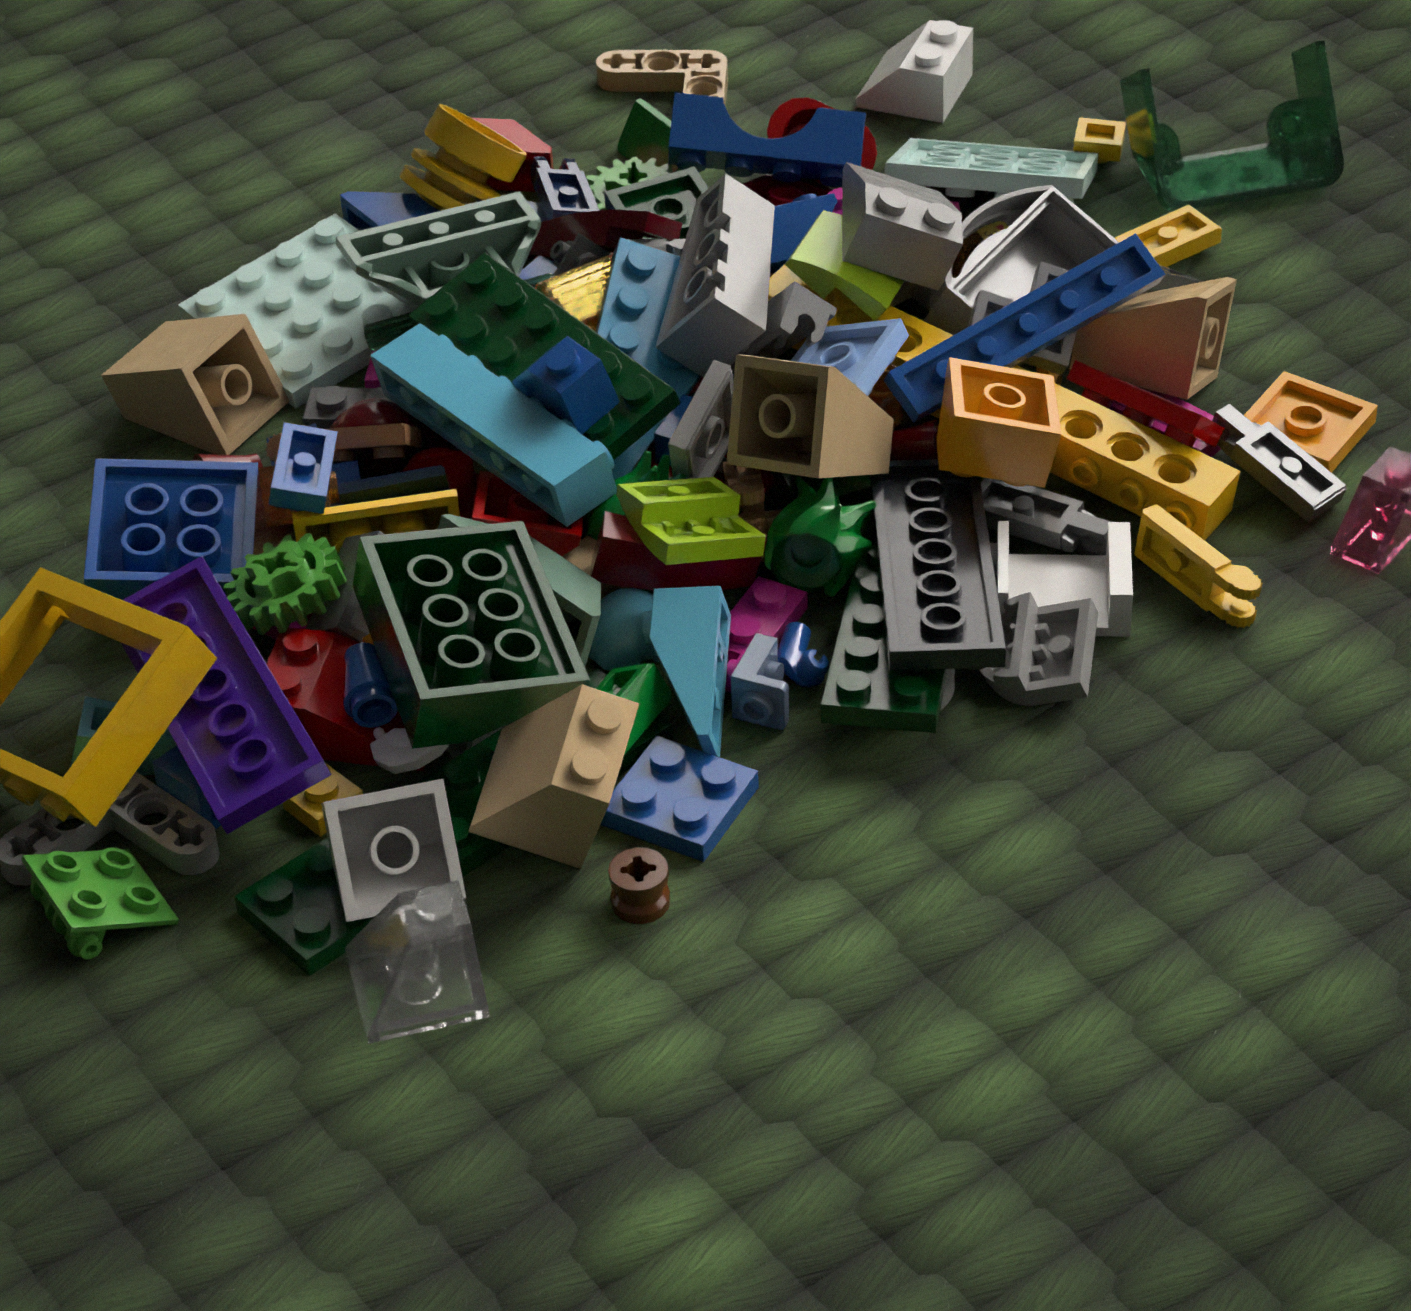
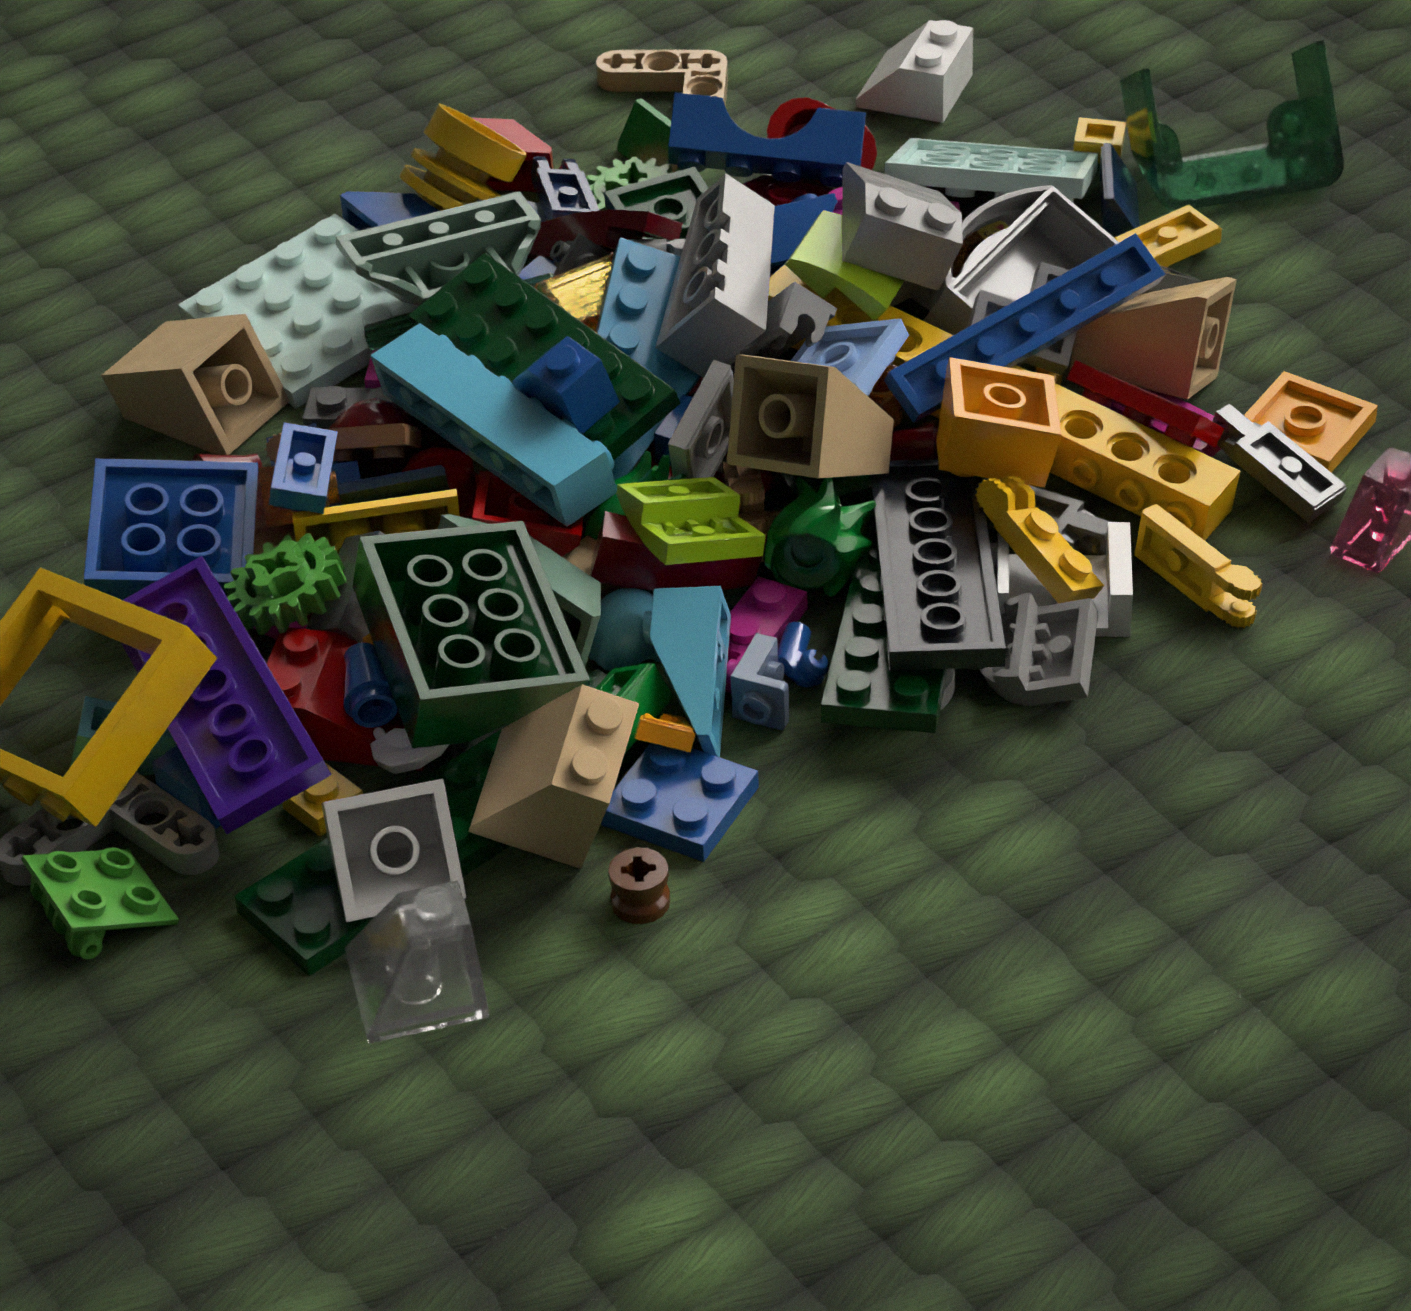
(667, 731): none -> light orange tile
(1037, 540): none -> yellow hinge
(1117, 194): none -> dark blue slope

